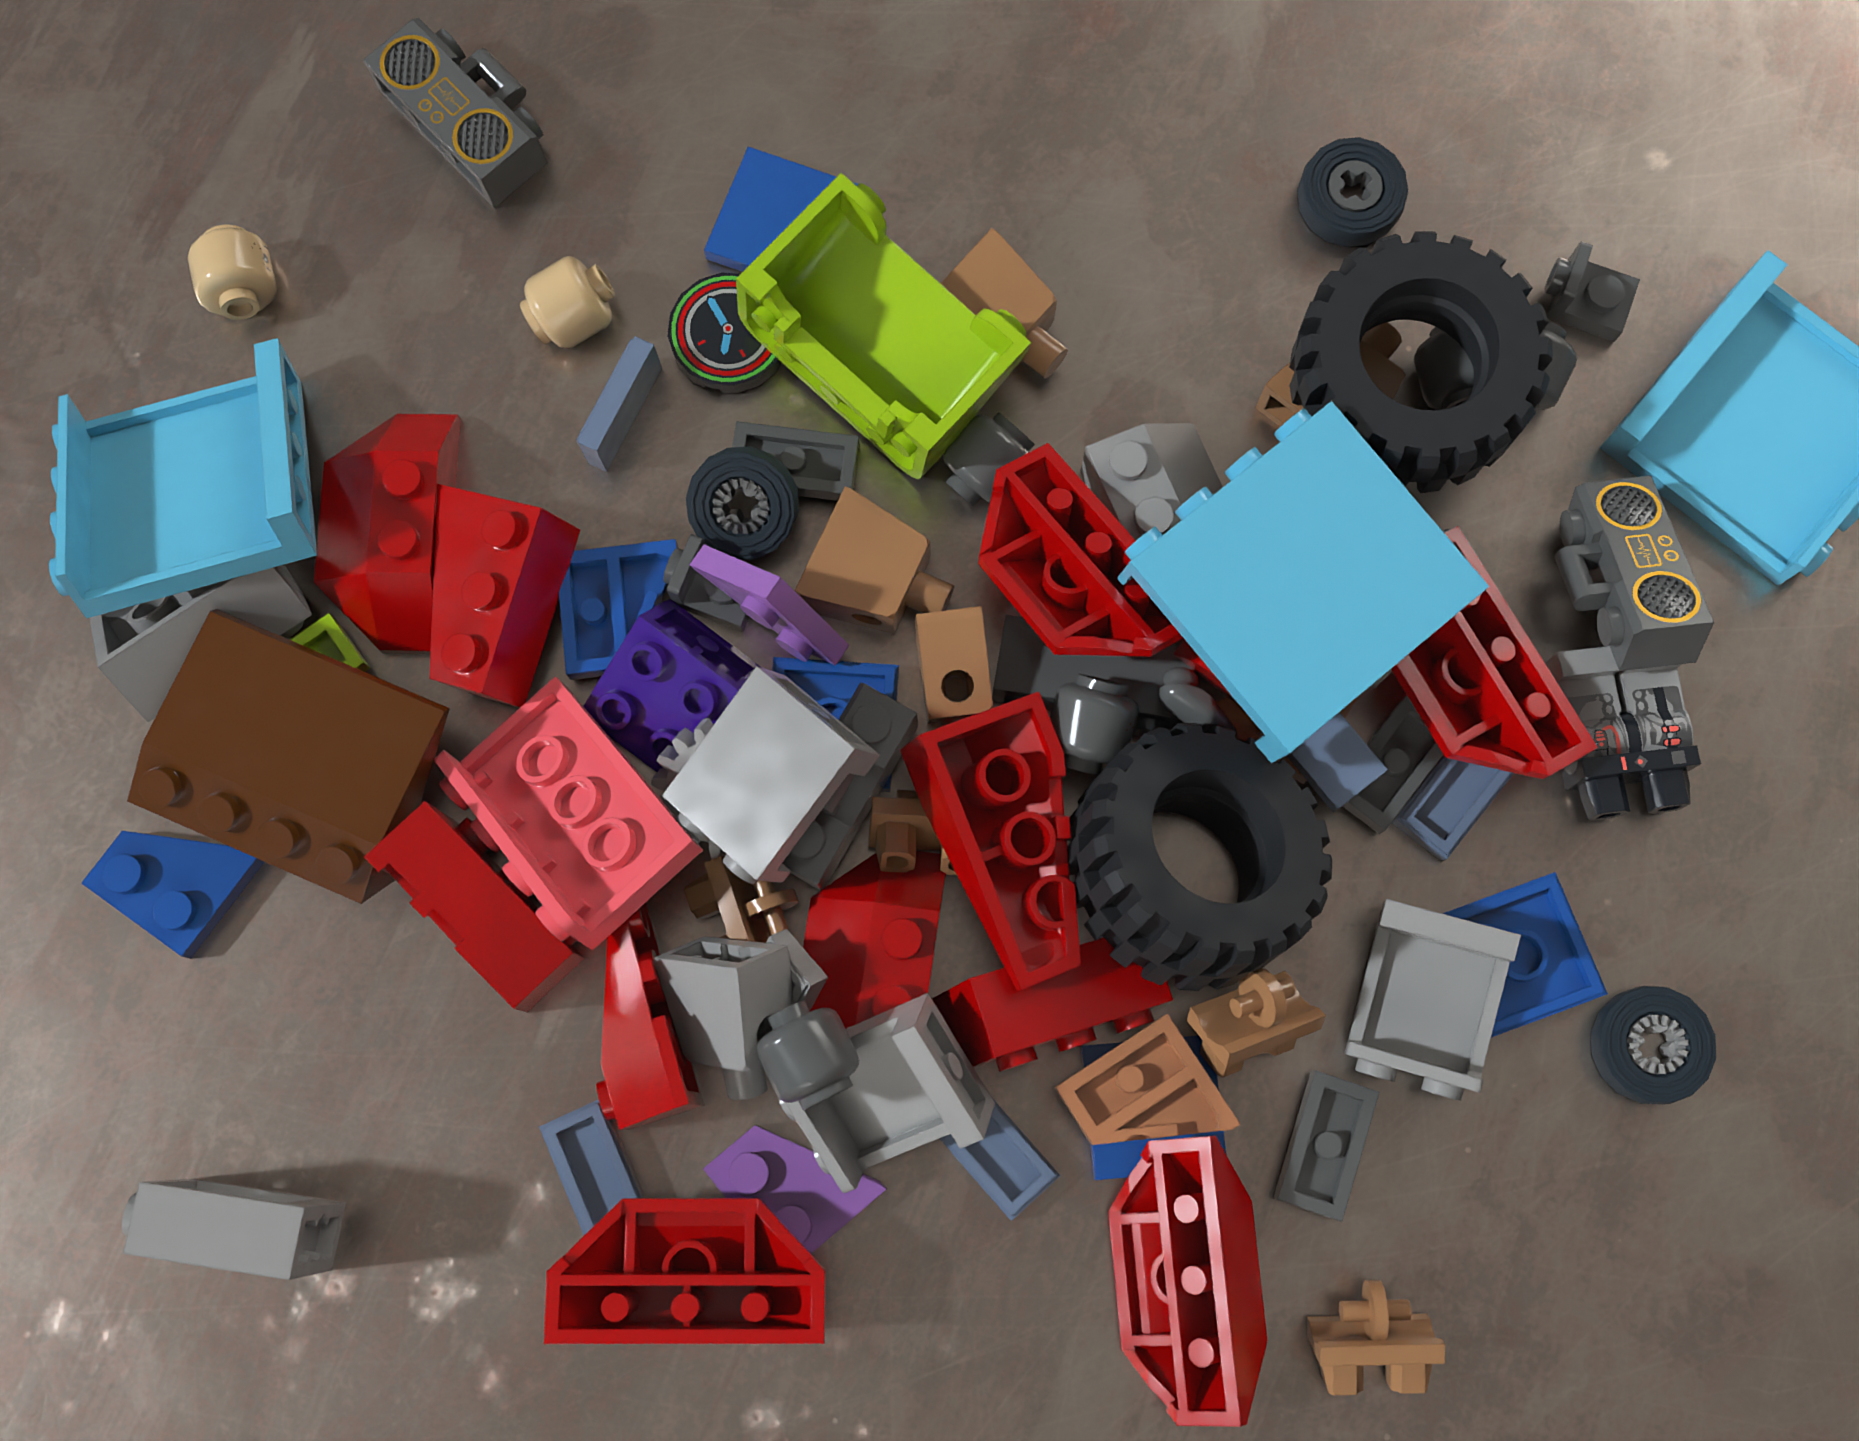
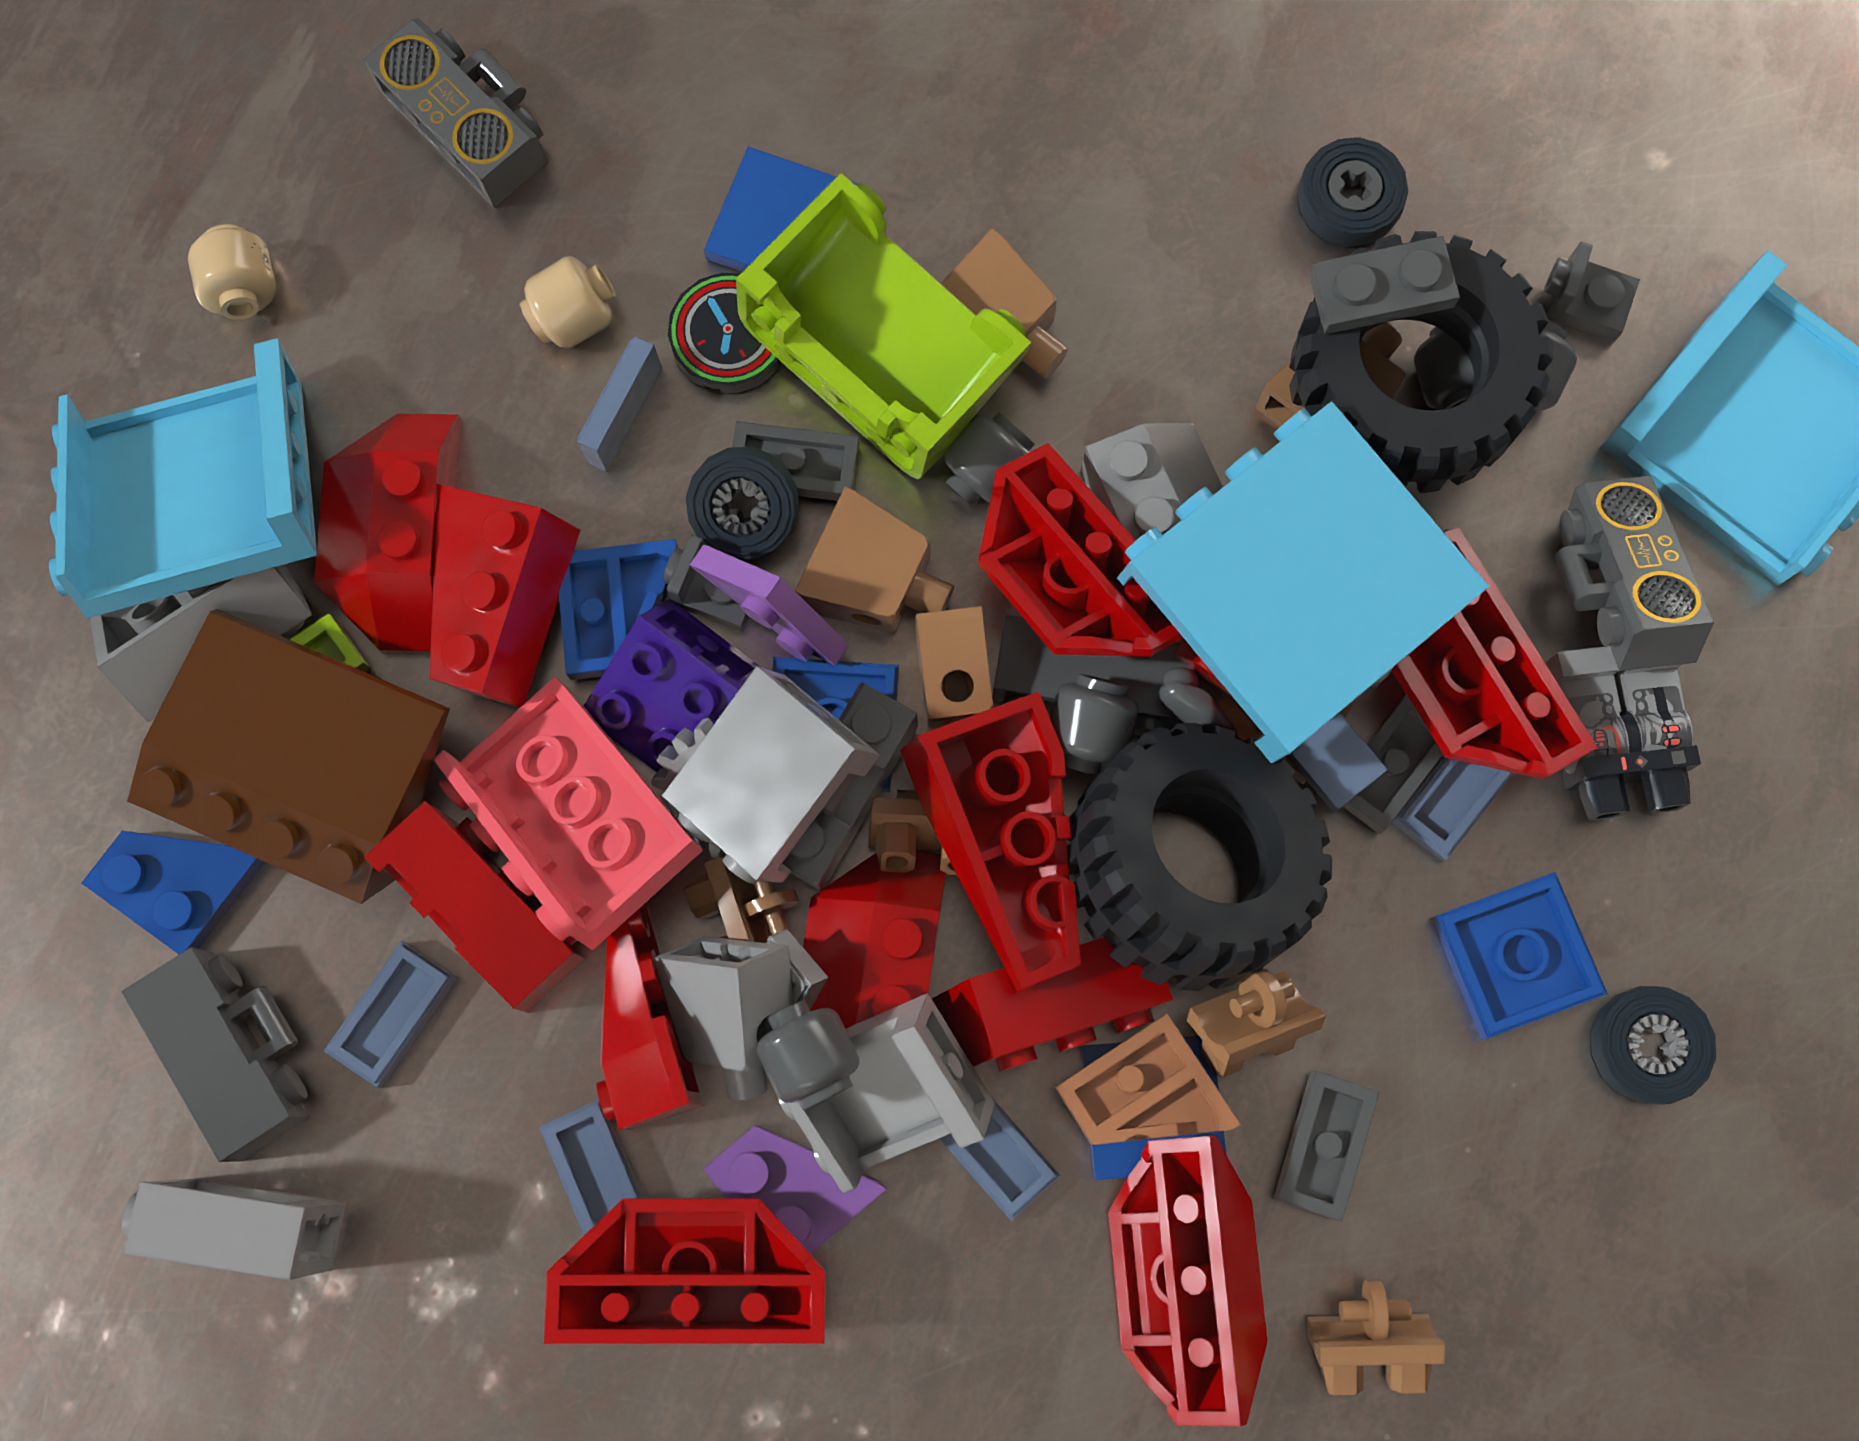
(212, 1056): none -> dark grey piece
(391, 1014): none -> sand blue tile
(1384, 285): none -> dark grey plate
(1430, 998): light grey panel -> none

